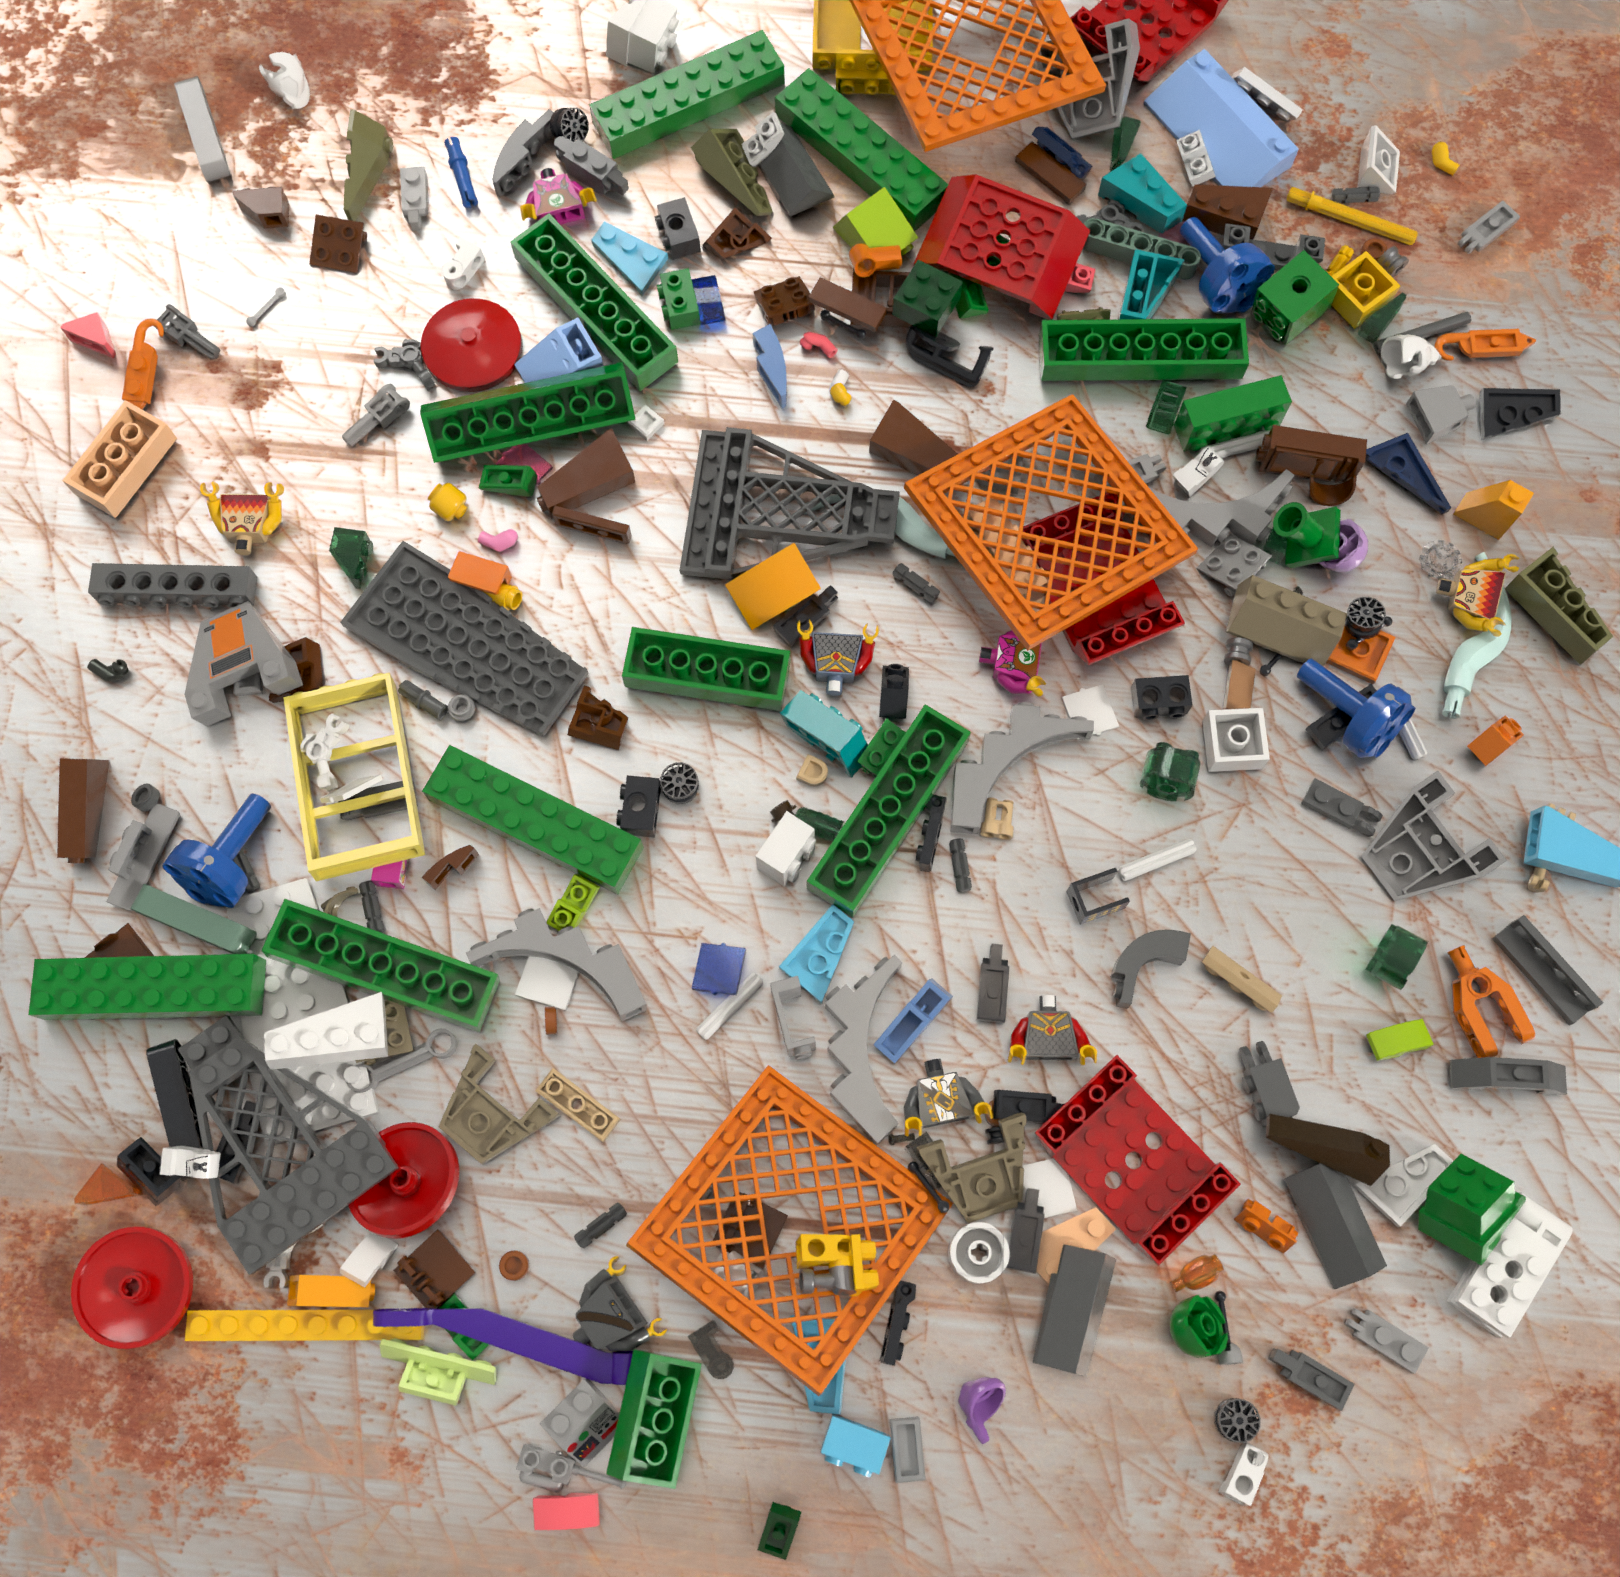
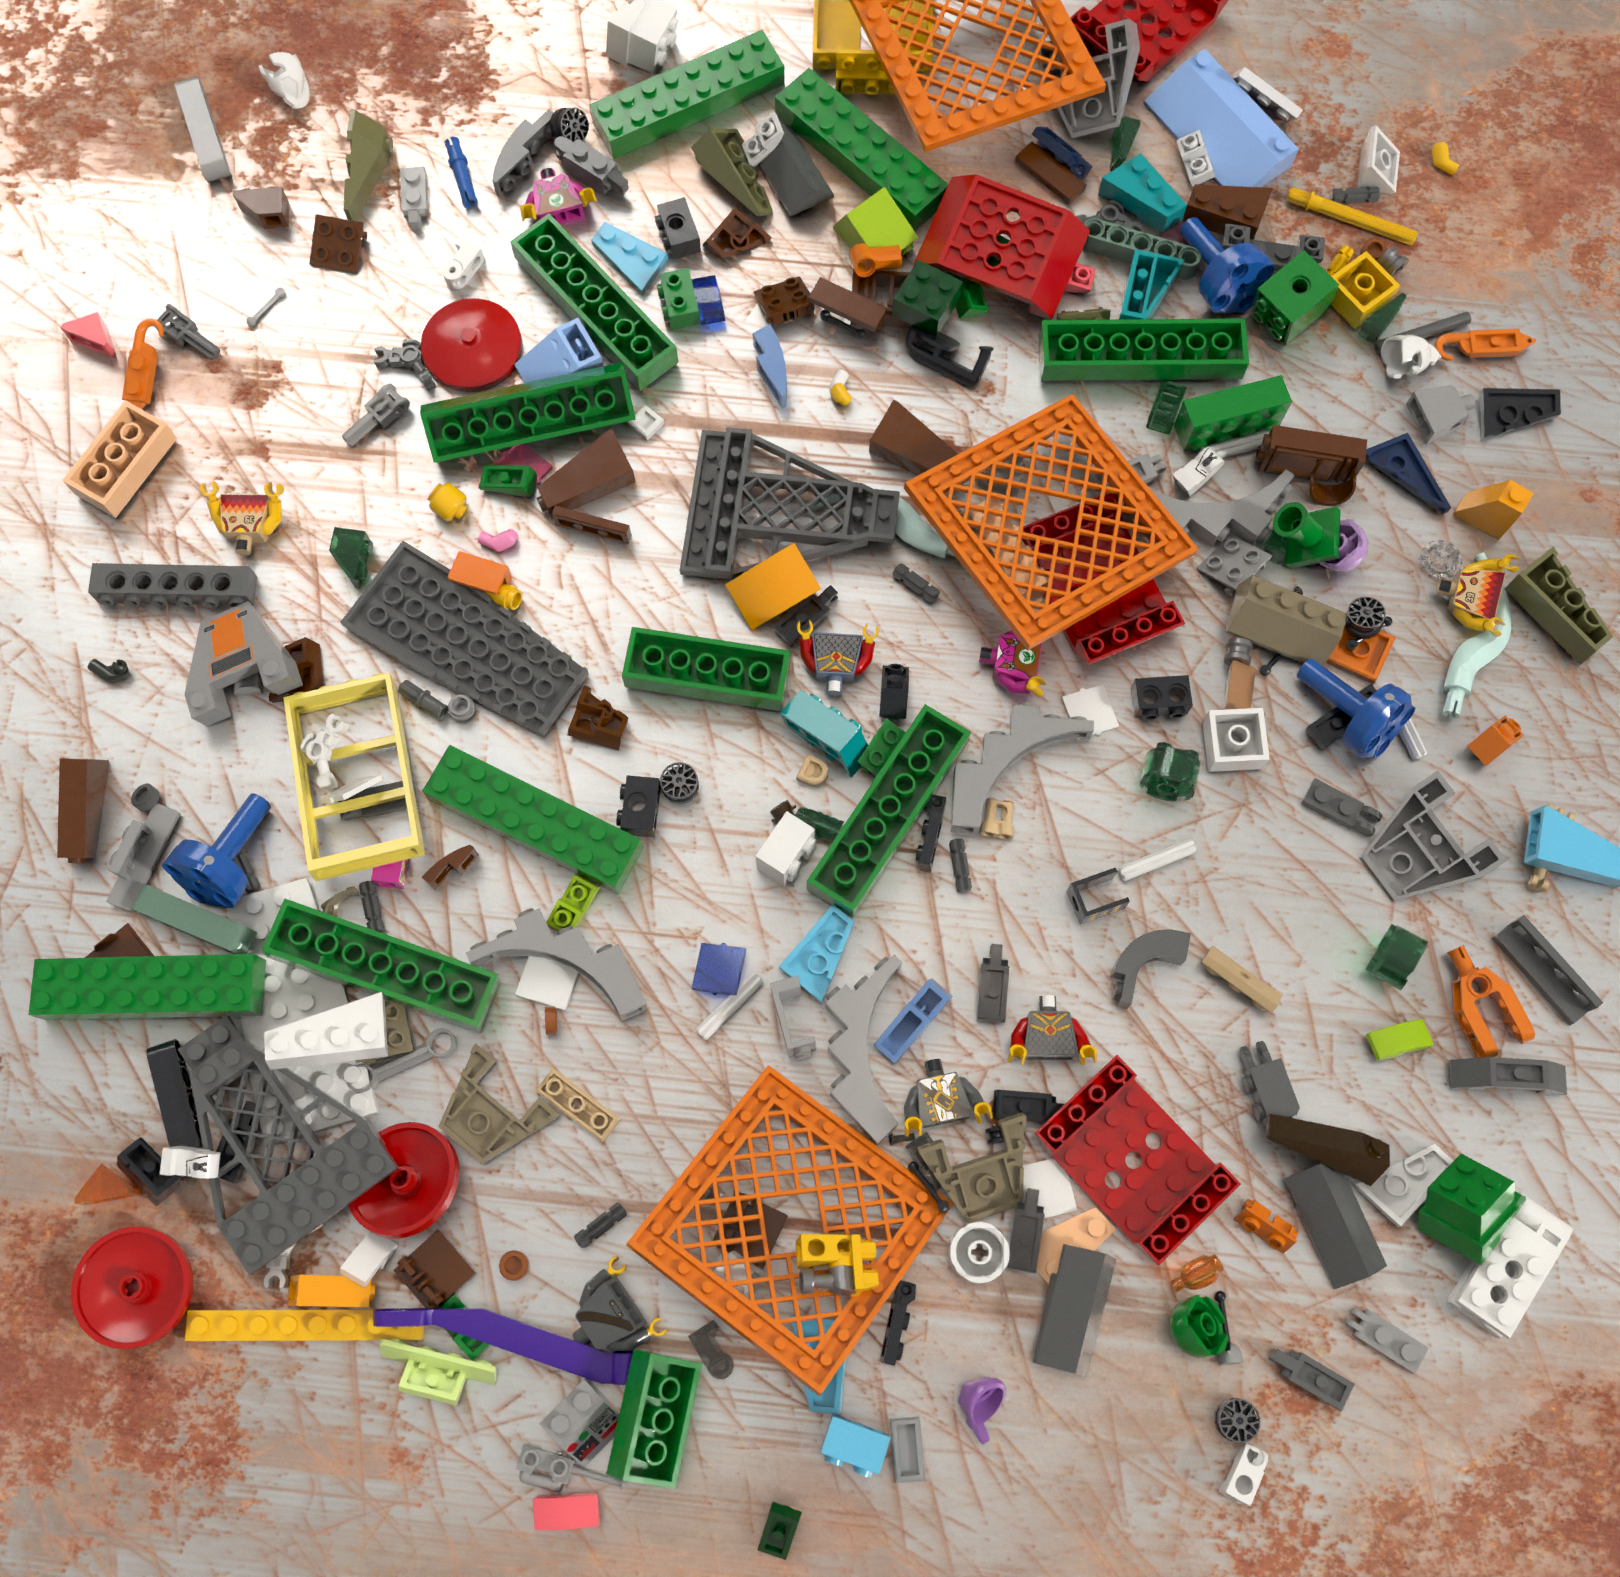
(820, 341): coral arm -> none
(1488, 227): light grey hinge -> none

